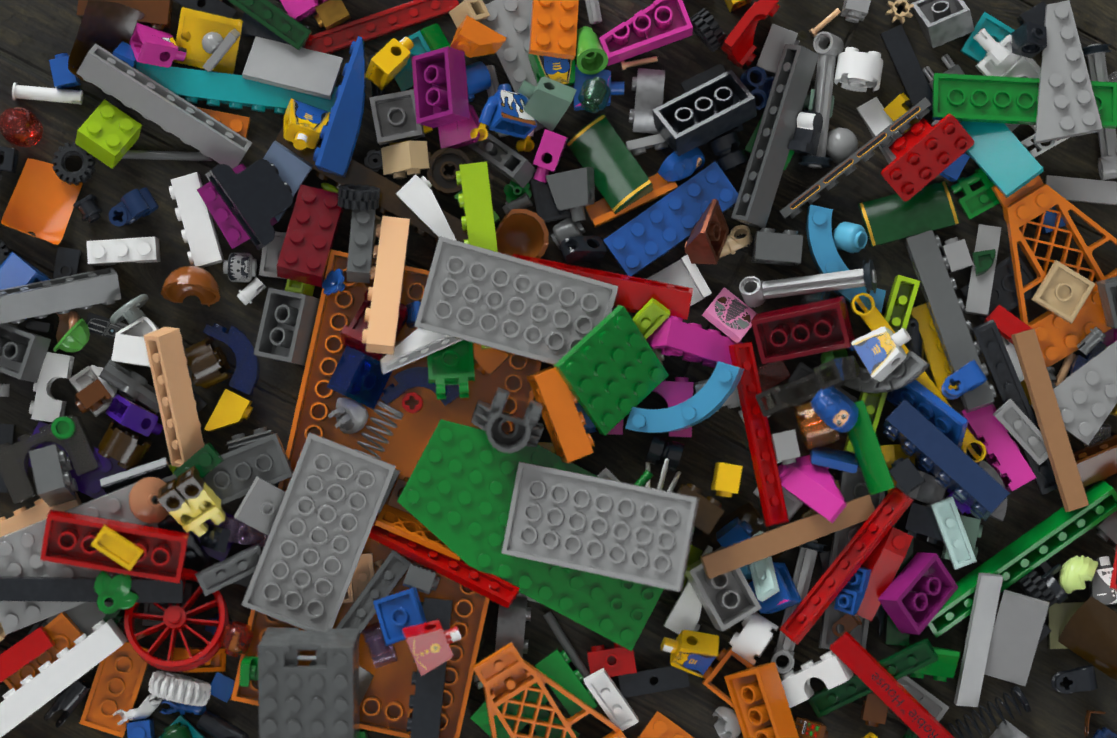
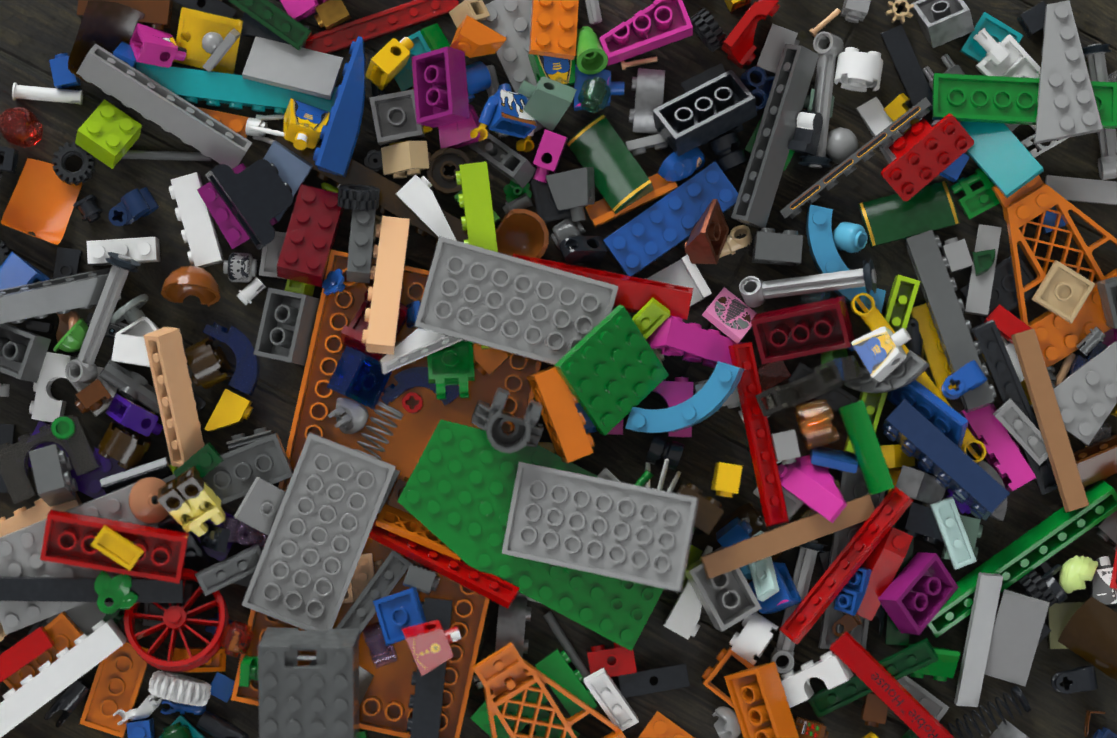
(83, 367): none -> light grey piece
(258, 128): none -> white plant
(692, 651): yellow torso -> none
(835, 409): blue piece -> none
(906, 475): black brick -> none
(1029, 40): black brick -> none

